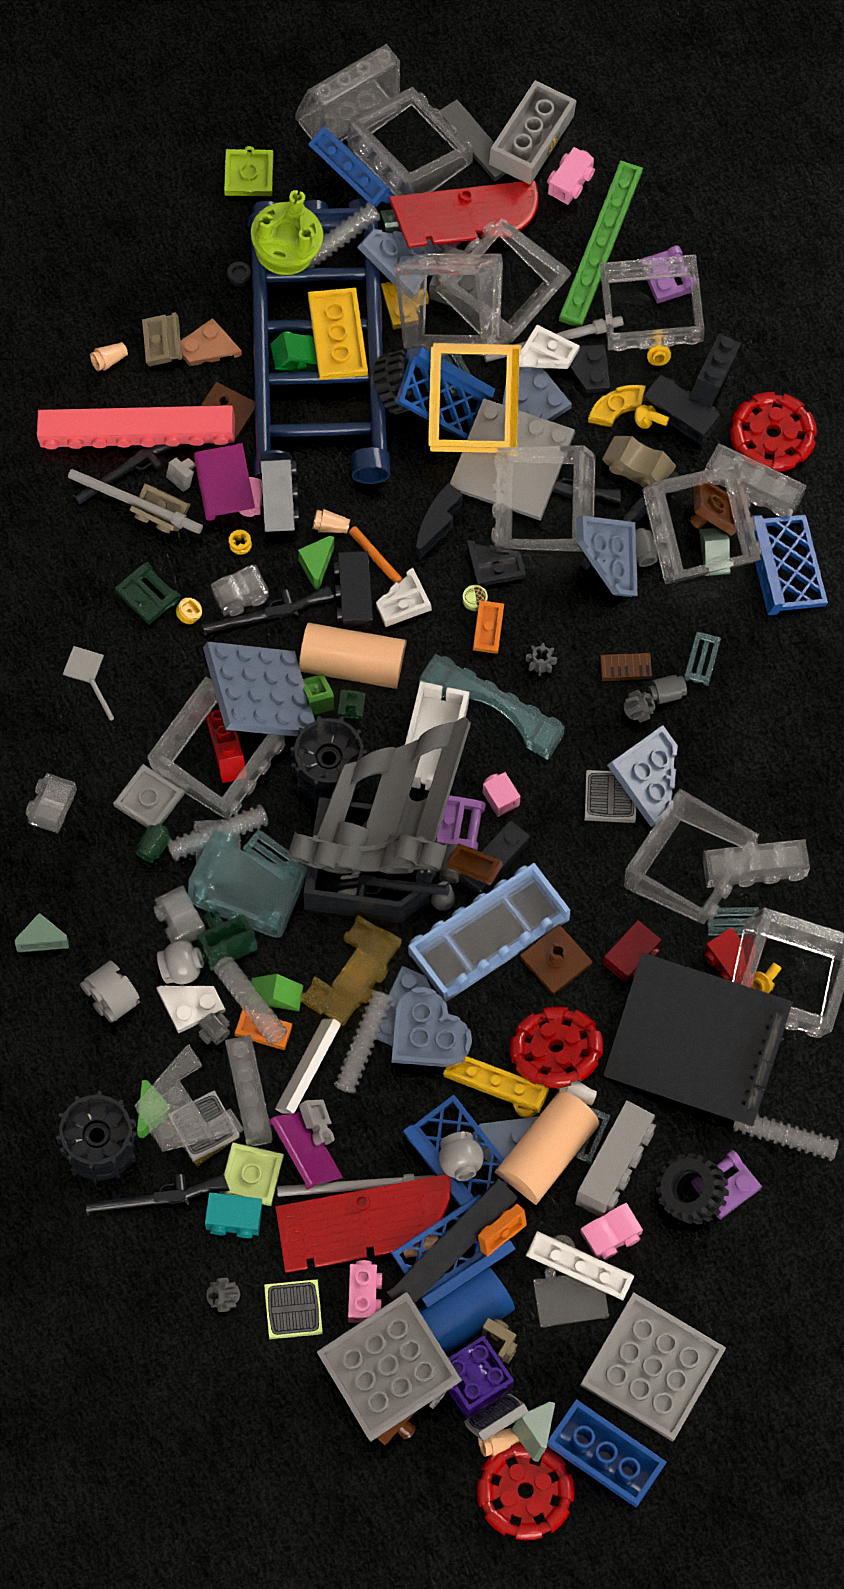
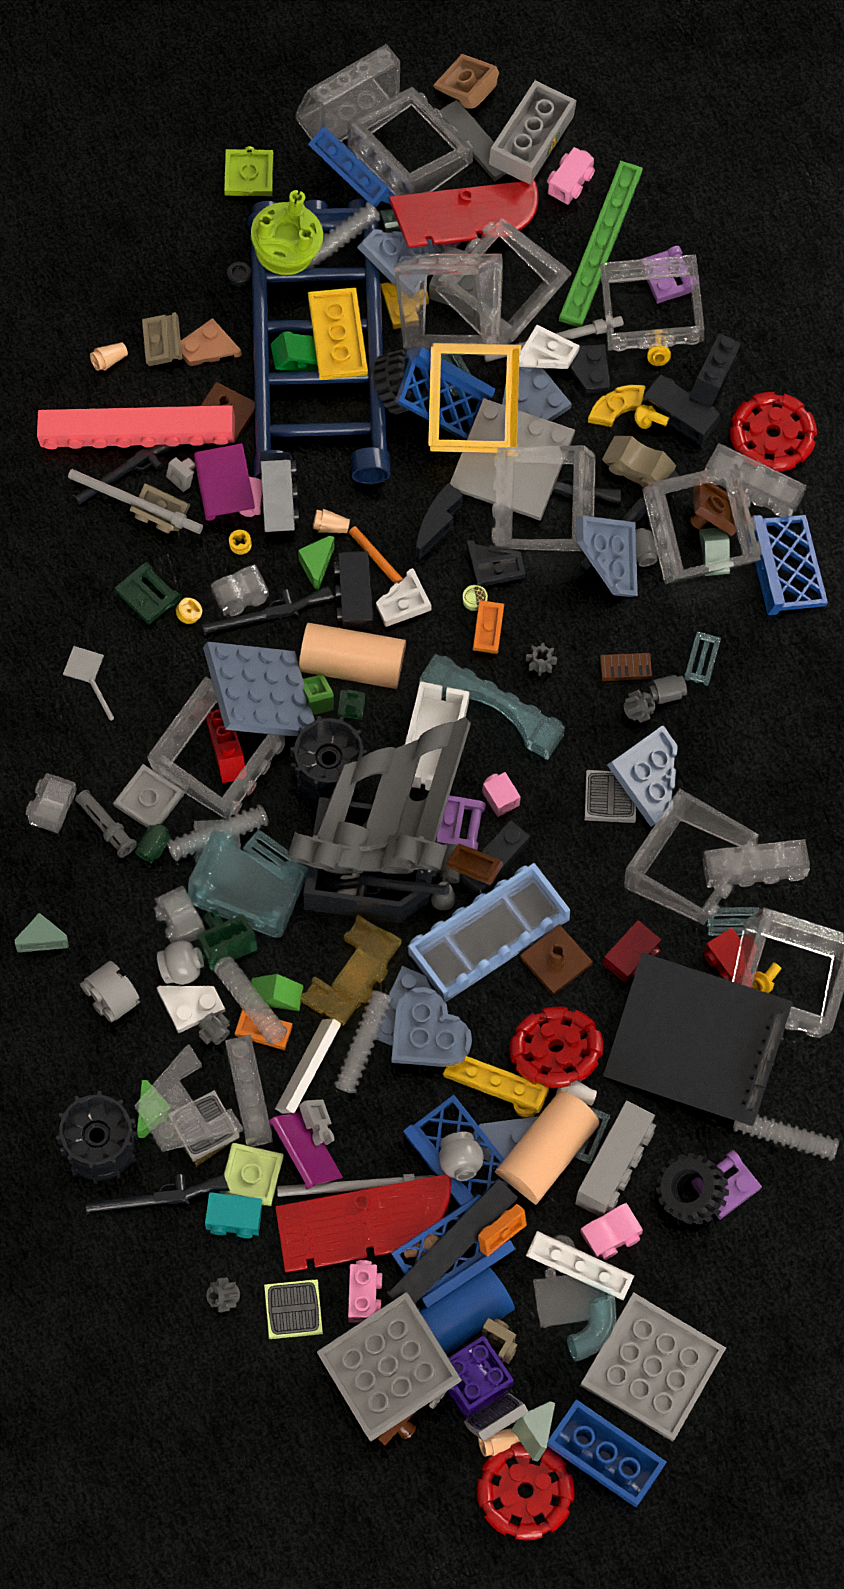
(112, 831): none -> dark grey pin
(468, 81): none -> medium nougat slope
(598, 1329): none -> clear light blue cylinder

